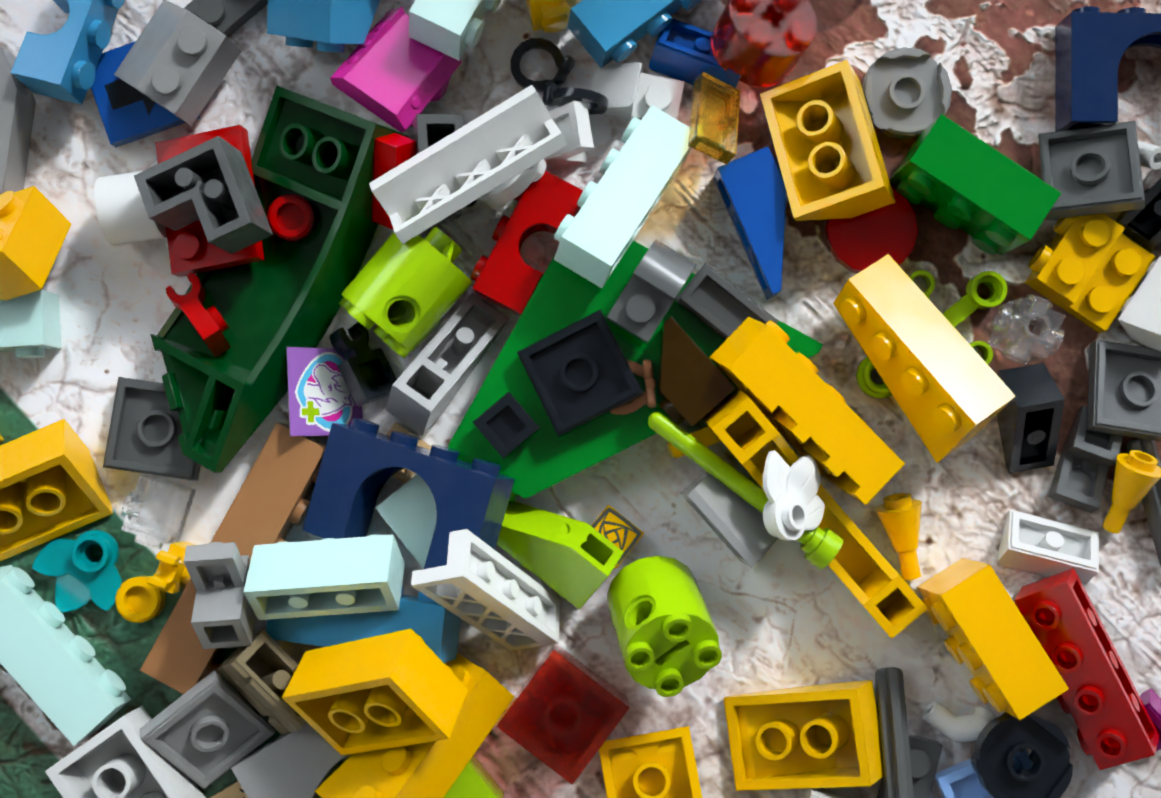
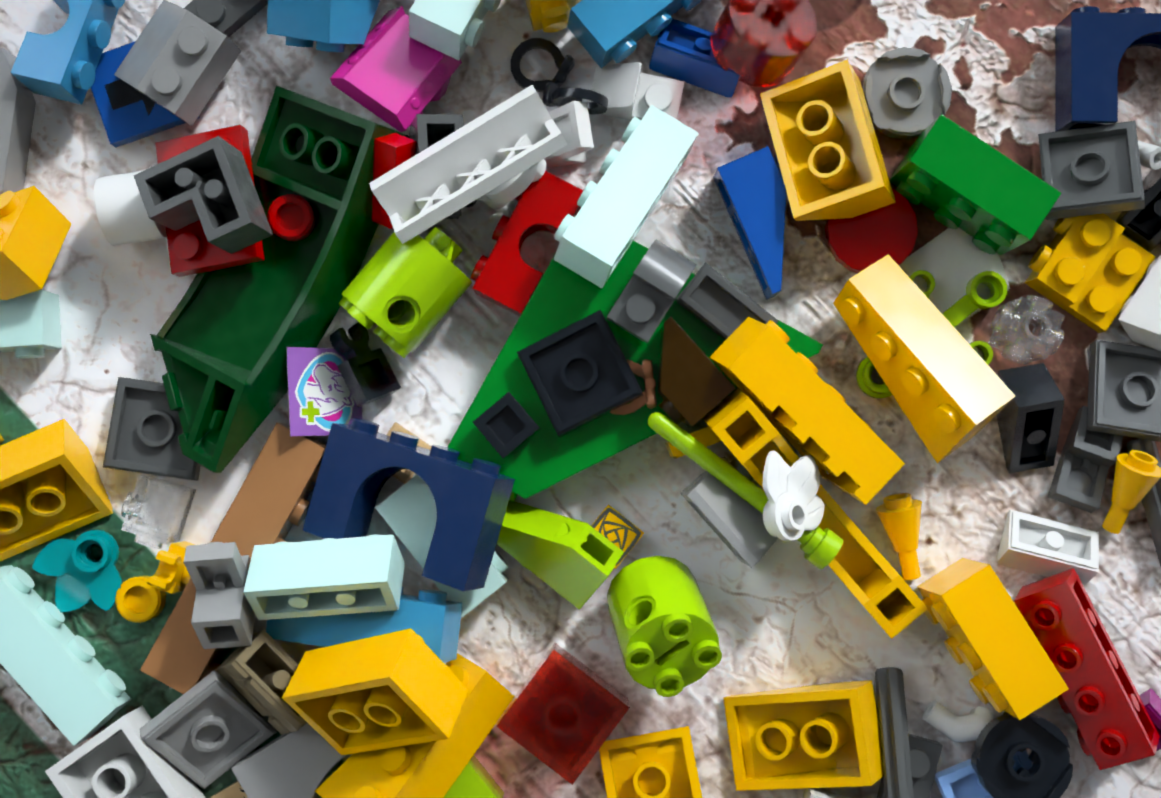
(206, 322): red plate -> none
(445, 364): light grey slope -> none
(491, 594): white fence -> none
(714, 118): clear yellow tile -> none
(952, 262): none -> white sticker

